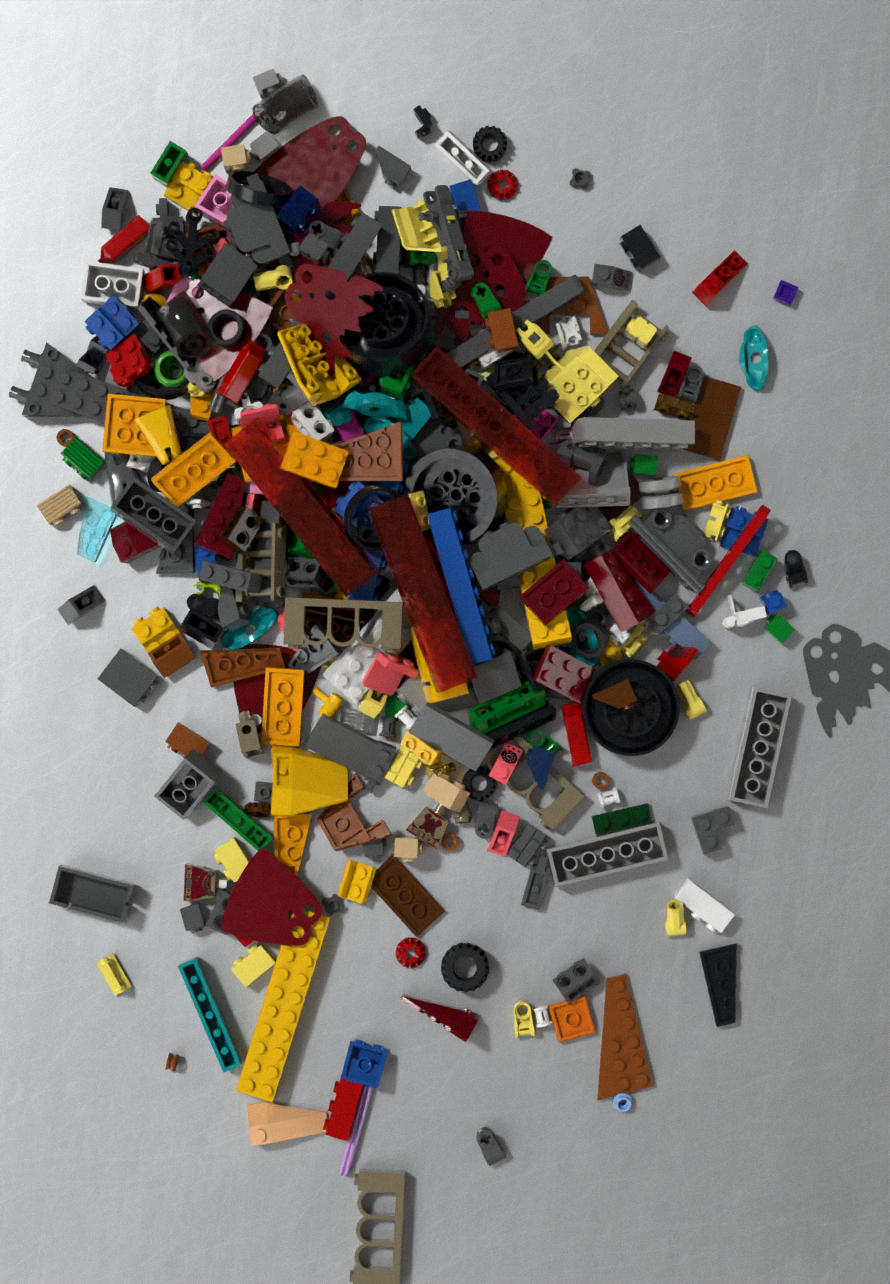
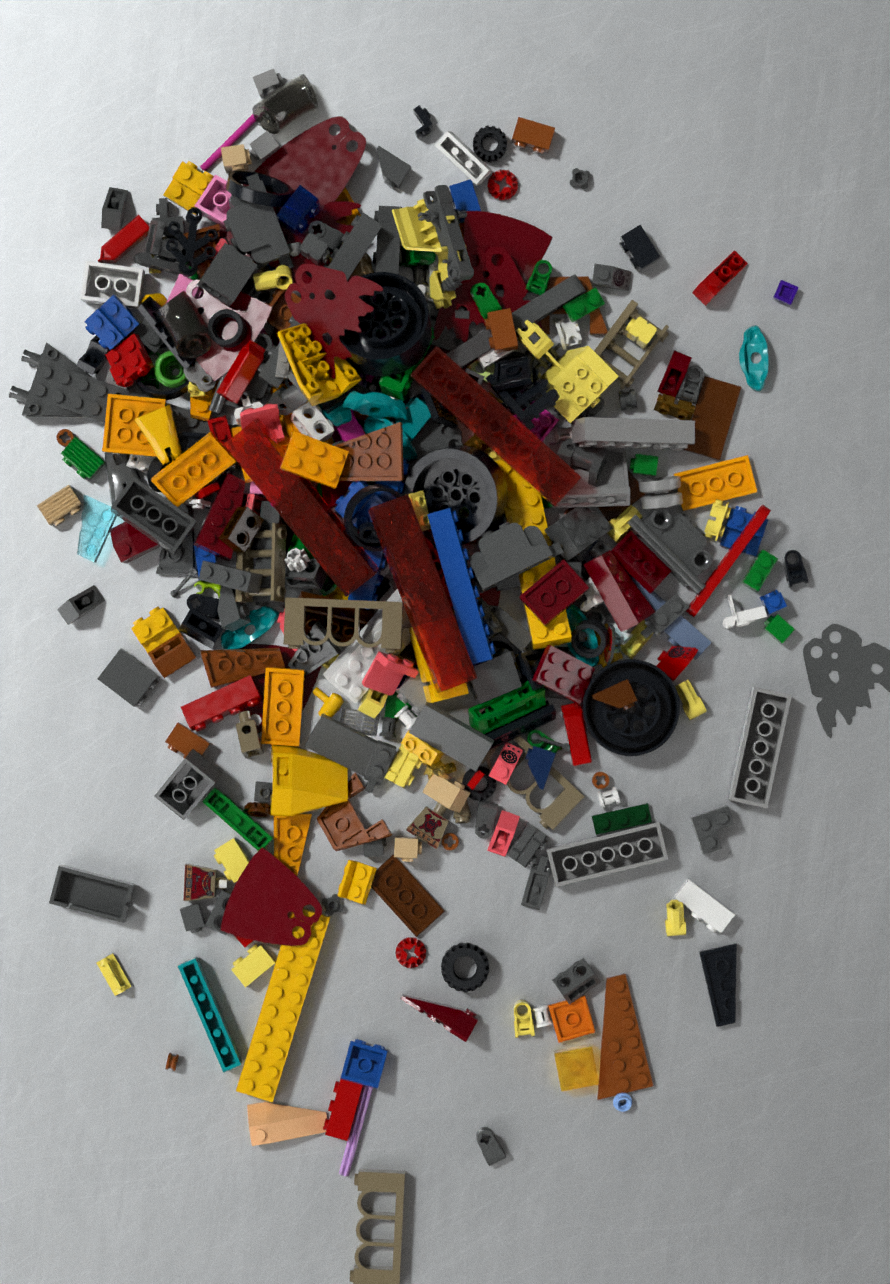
(161, 278): red piece -> none
(168, 163): green brick -> none
(193, 571): none -> dark grey hinge
(206, 491): none -> red tile
(221, 703): none -> red brick
(282, 364): none -> light grey piece
(297, 560): none -> white gear
(475, 779): none -> red tile
(533, 135): none -> dark orange brick
(565, 746): none -> dark grey hinge
(576, 1067): none -> clear yellow brick
(583, 304): none -> green plate
(611, 648): none -> clear light blue piece

